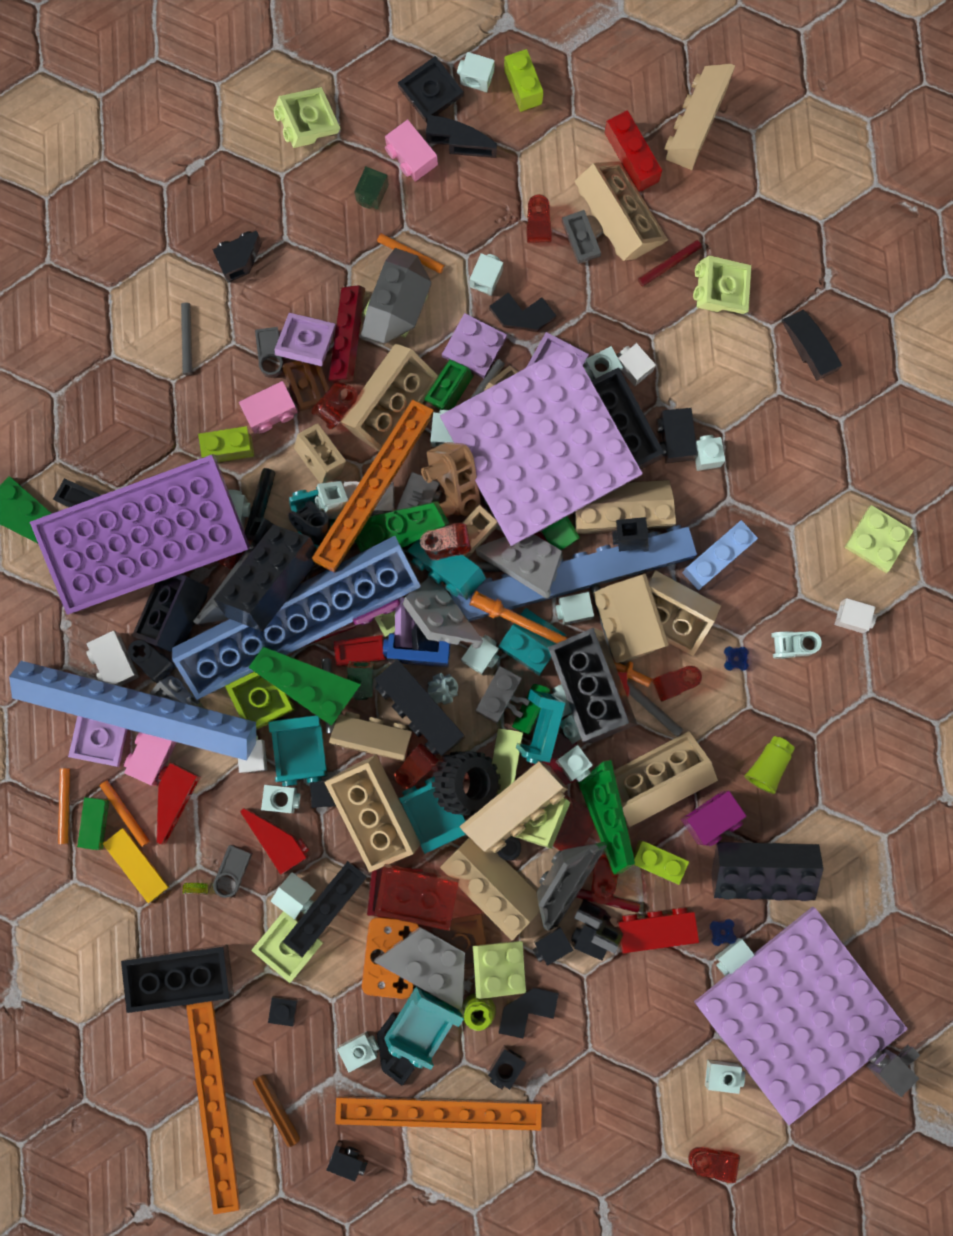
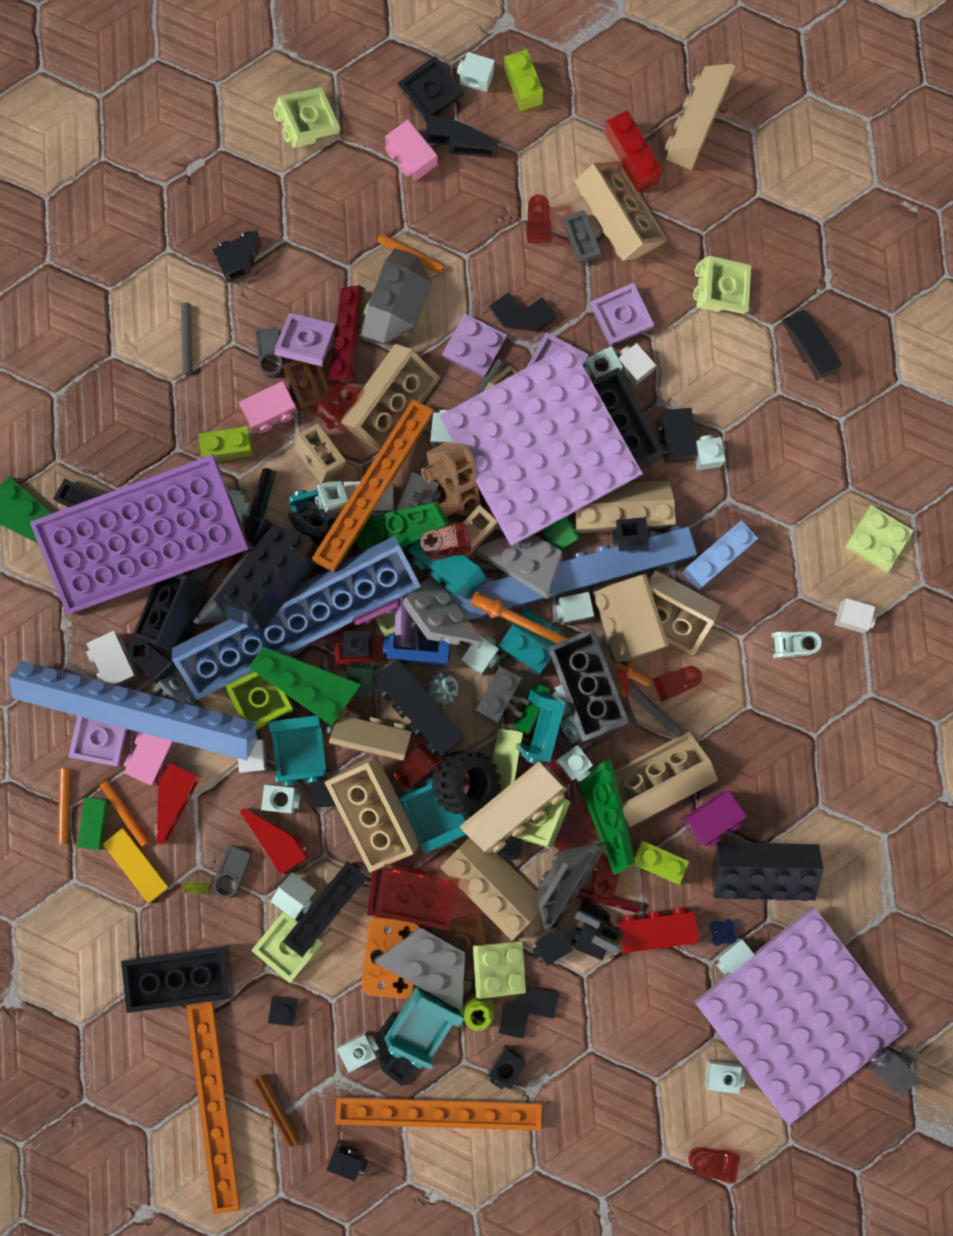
(357, 645): none -> black brick
(371, 188): clear green brick -> none
(449, 386): green slope -> none
(486, 273): light aqua brick -> none
(621, 314): none -> lavender plate
(669, 263): dark red bar -> none
(741, 653): clear blue plate -> none
(771, 765): lime plant -> none

